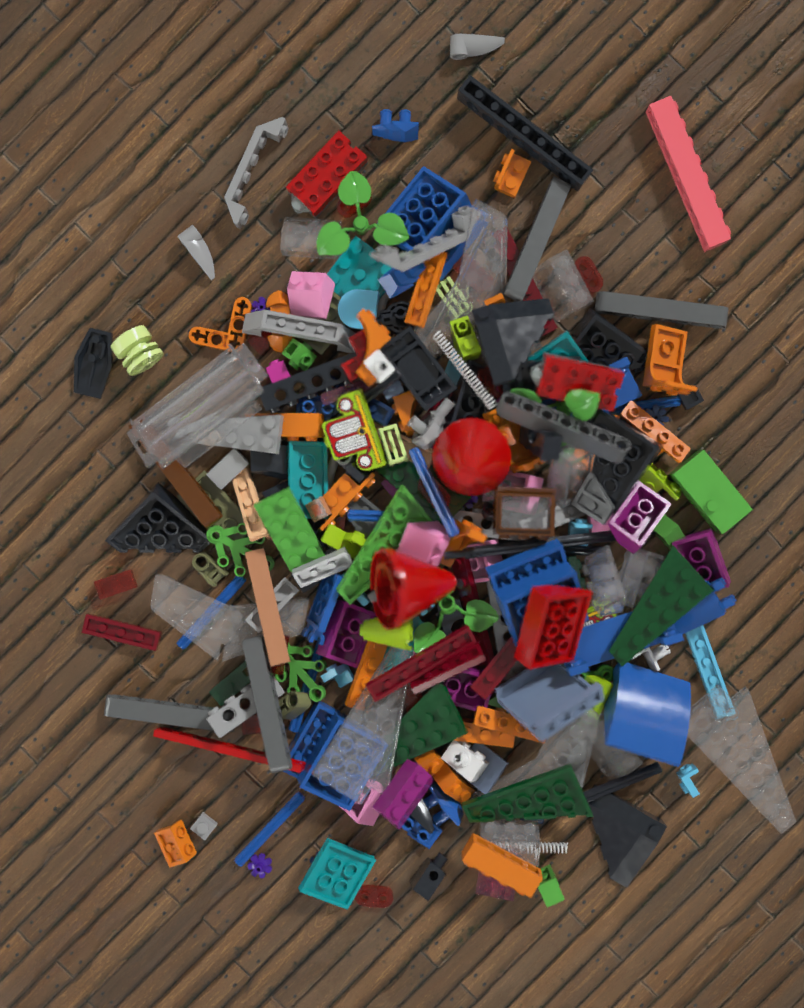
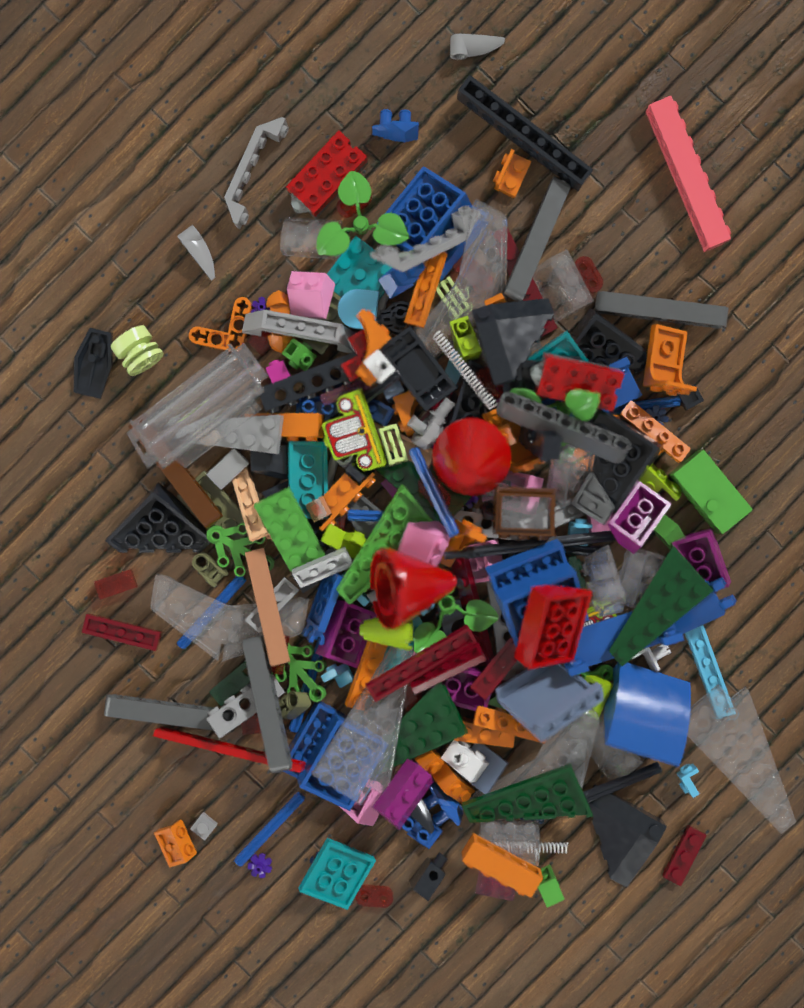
(684, 855): none -> dark red plate

